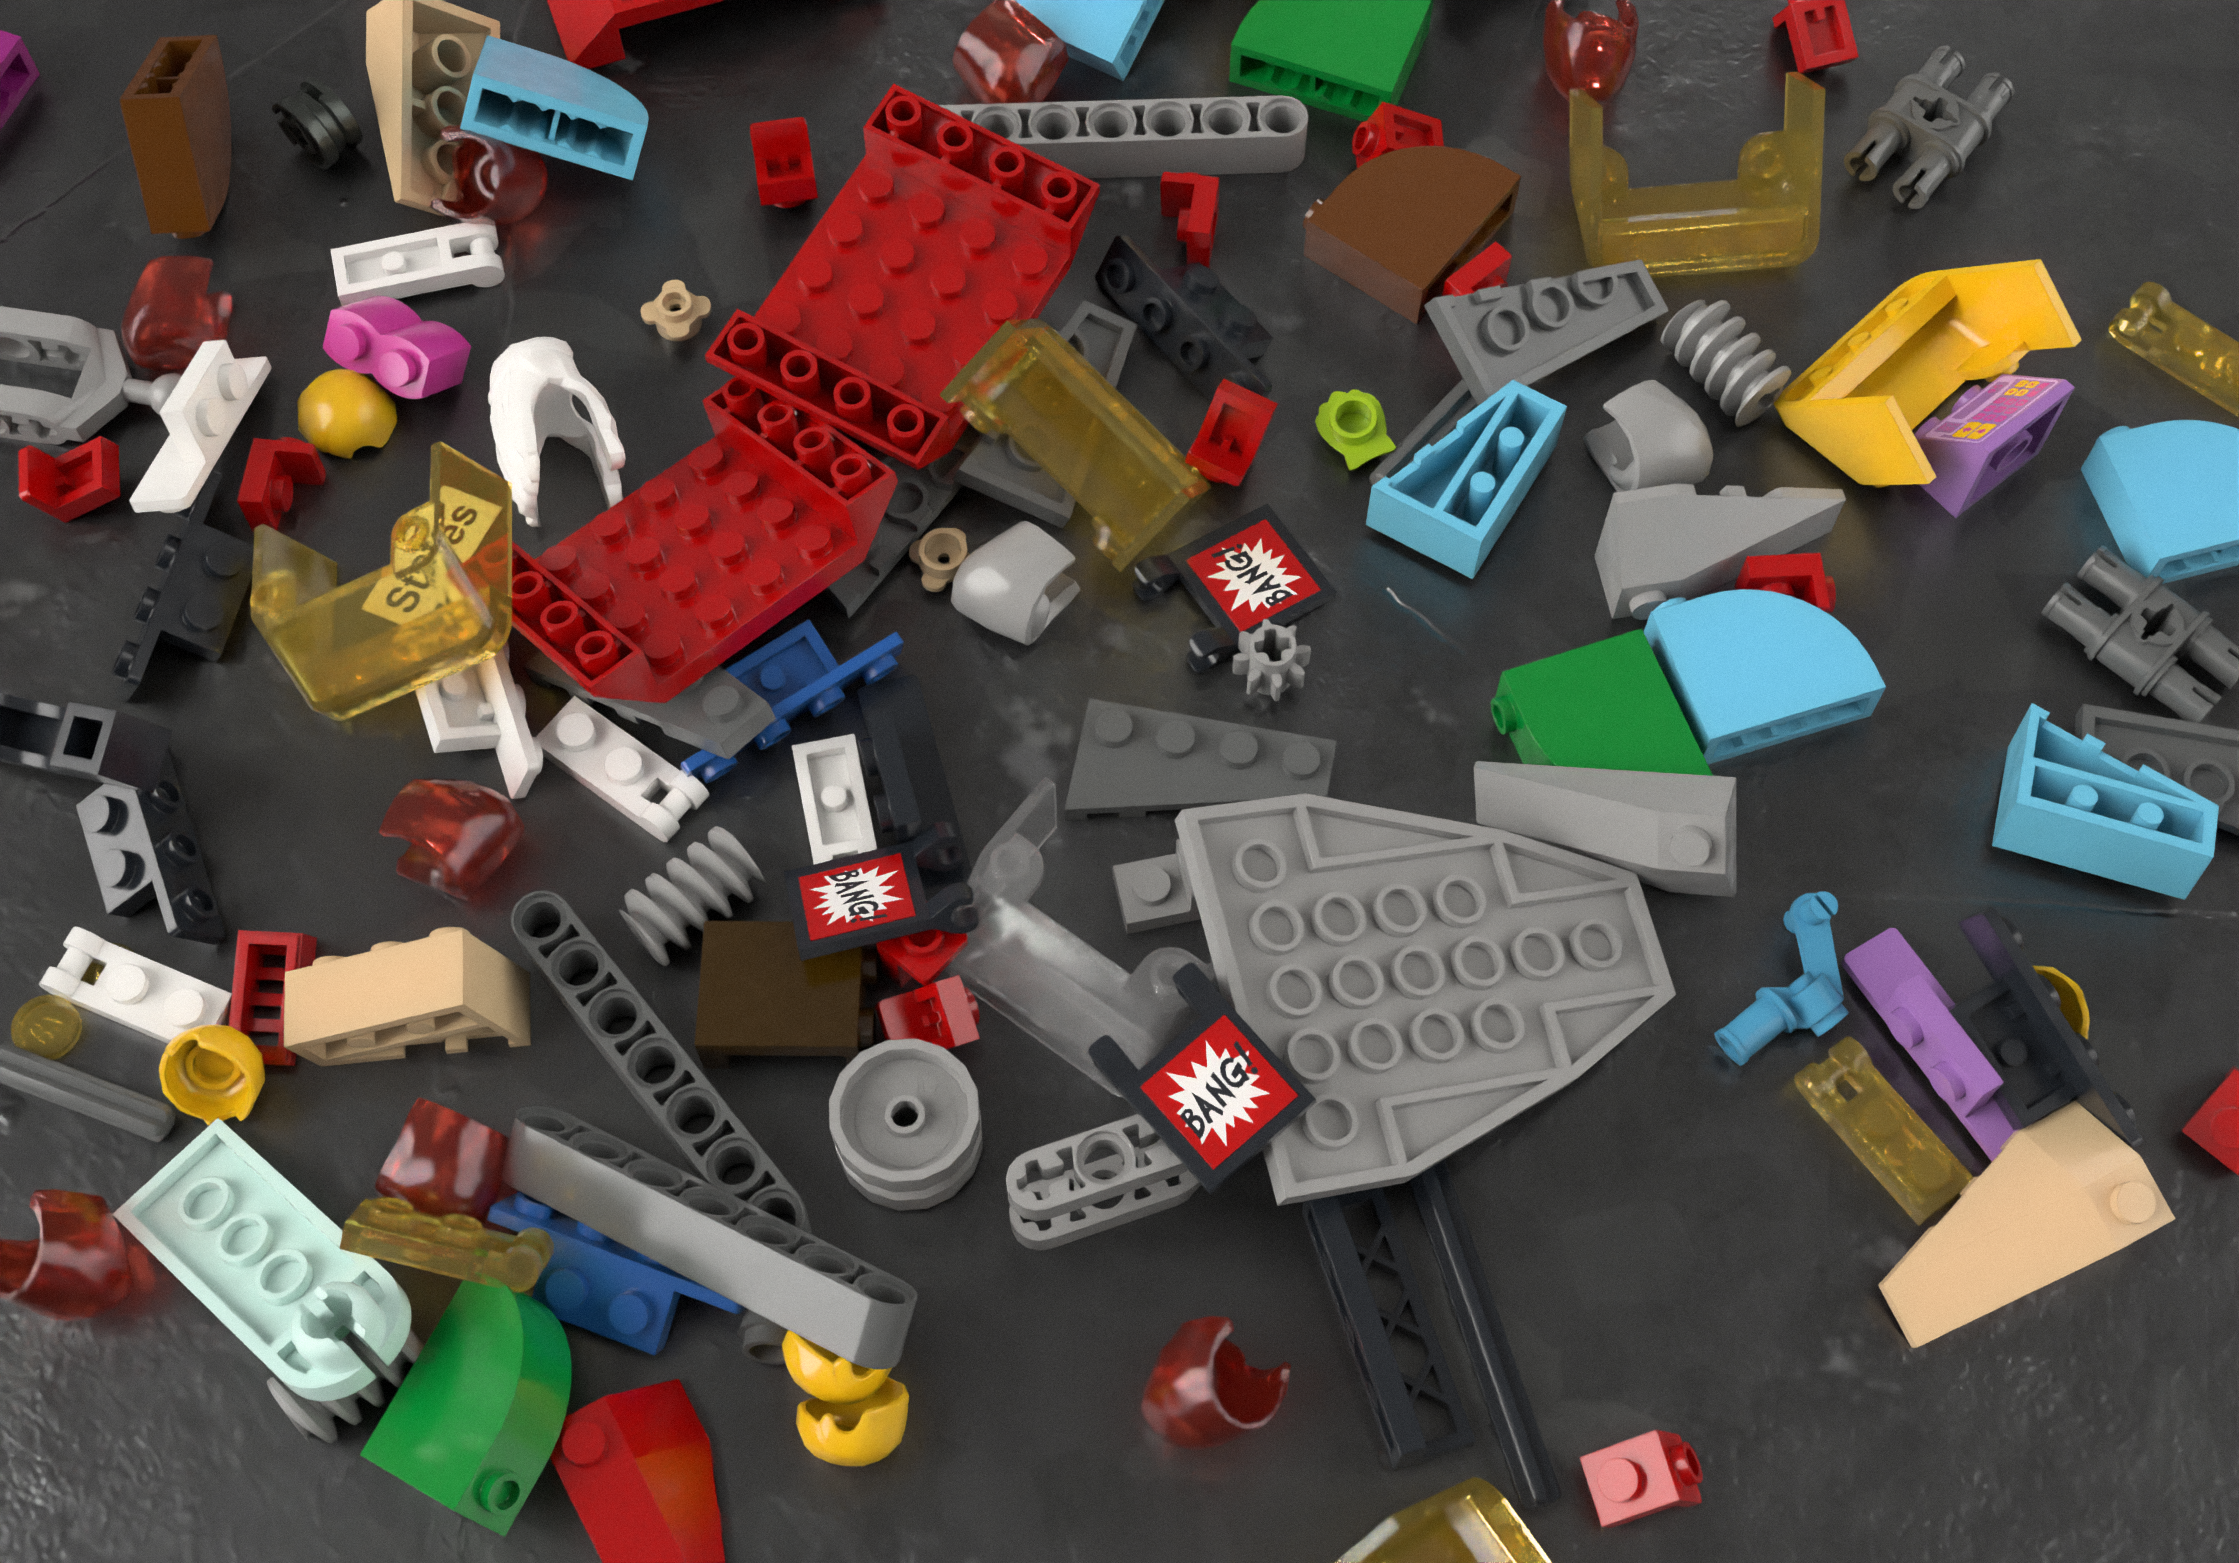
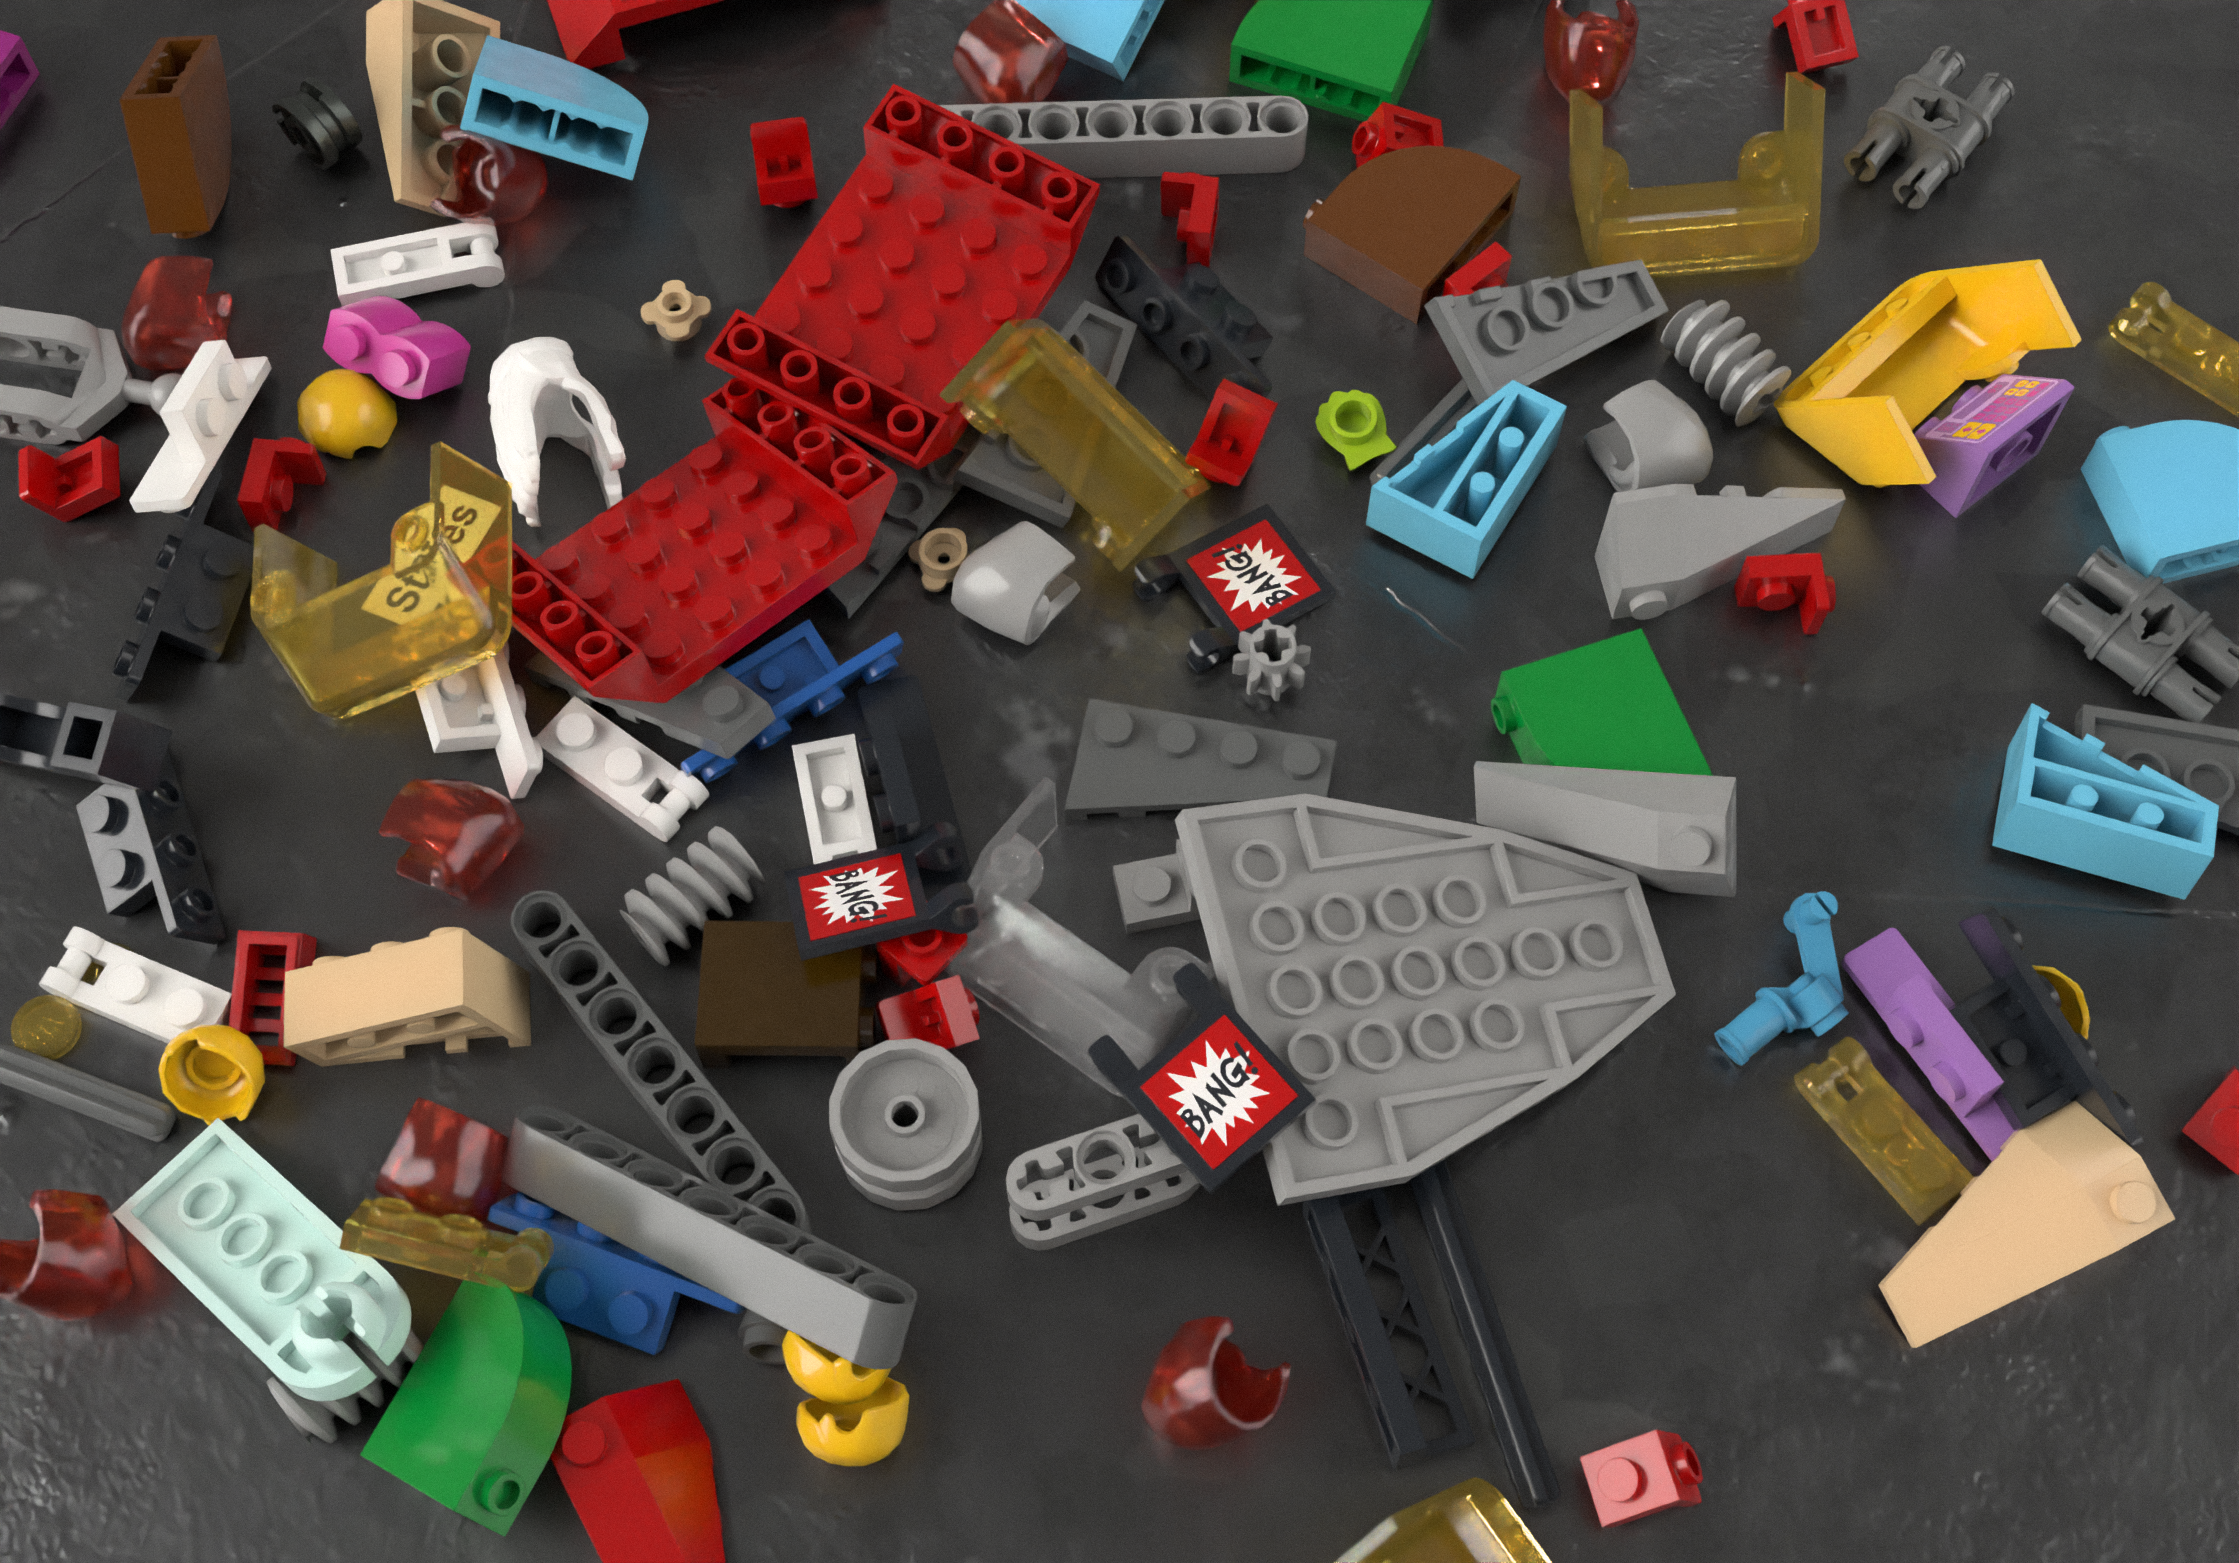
(1760, 669): medium azure brick -> none

